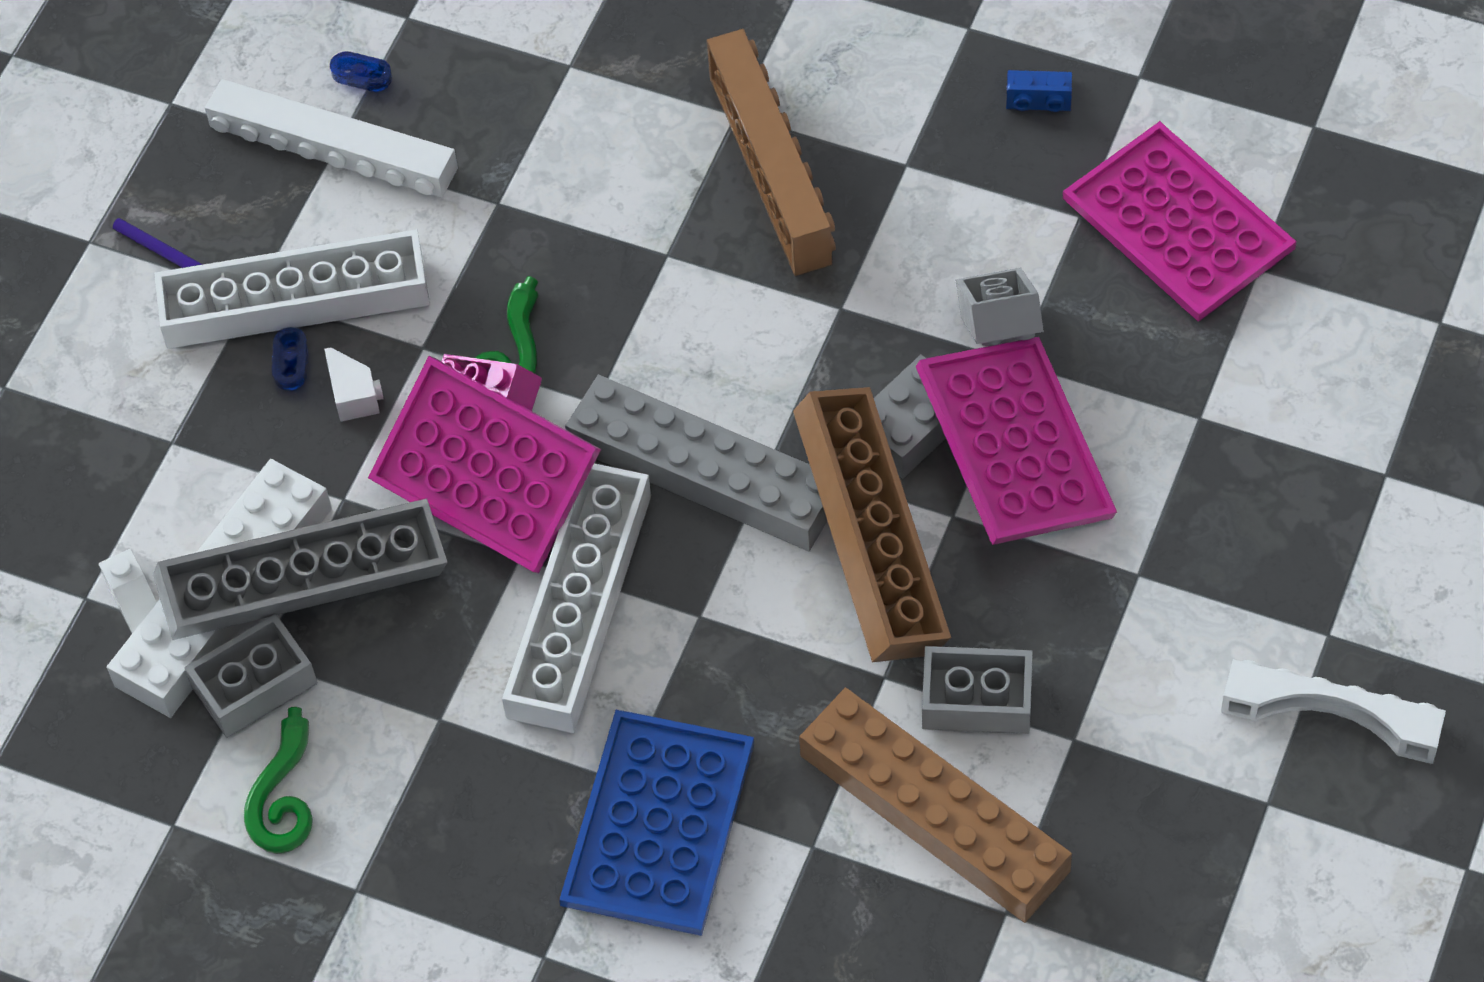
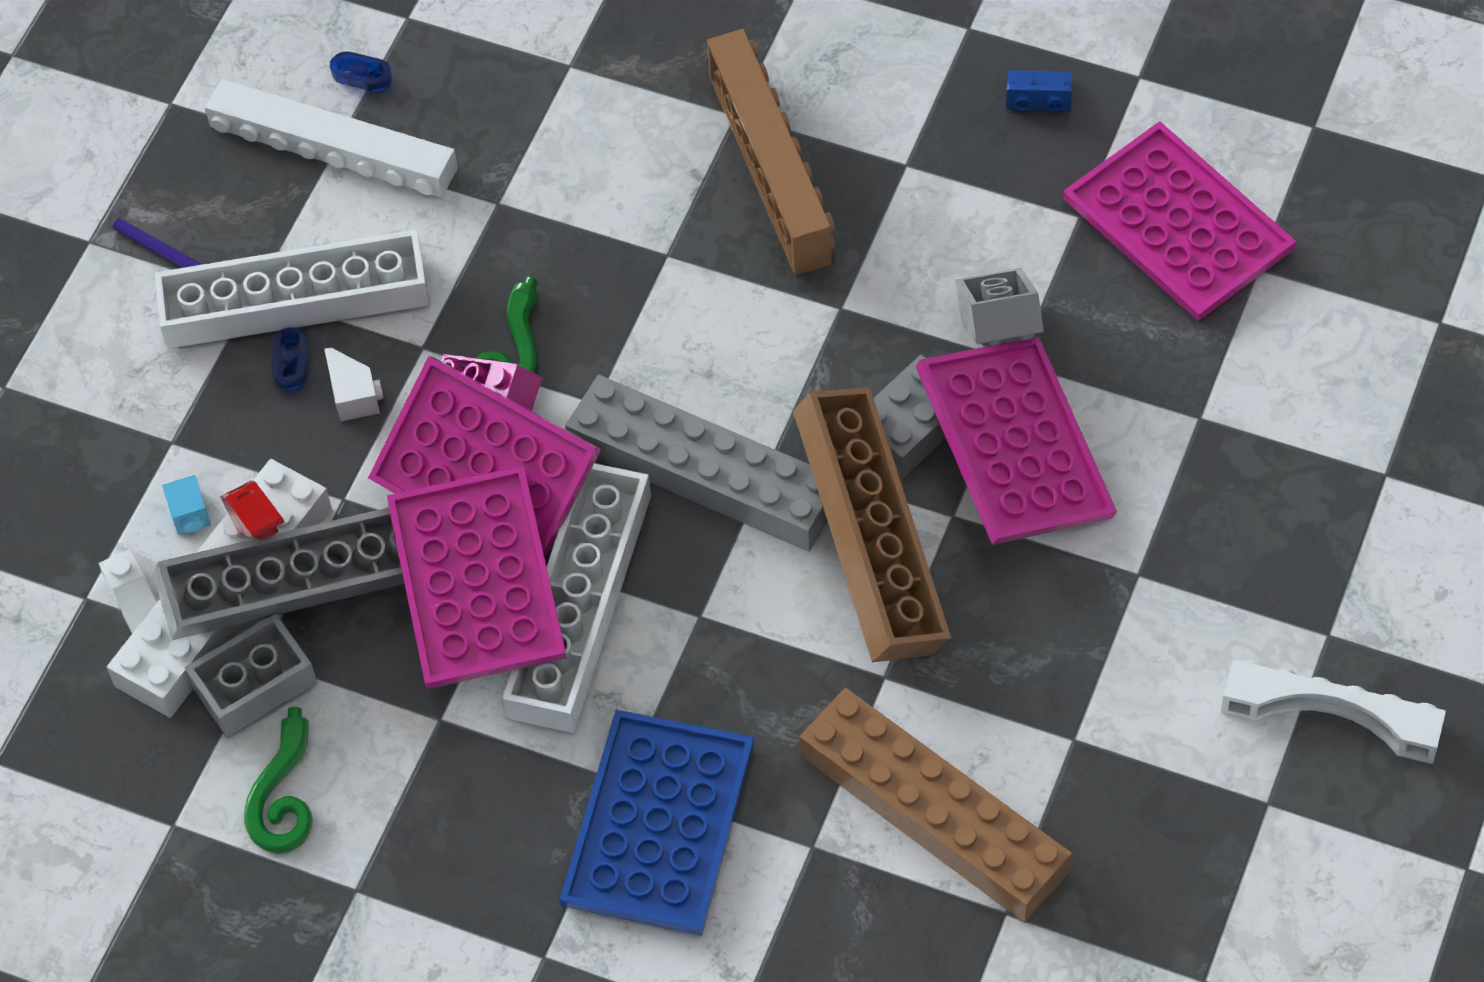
(186, 505): none -> medium azure brick
(252, 511): none -> red slope
(475, 577): none -> dark pink plate
(977, 689): light grey brick -> none

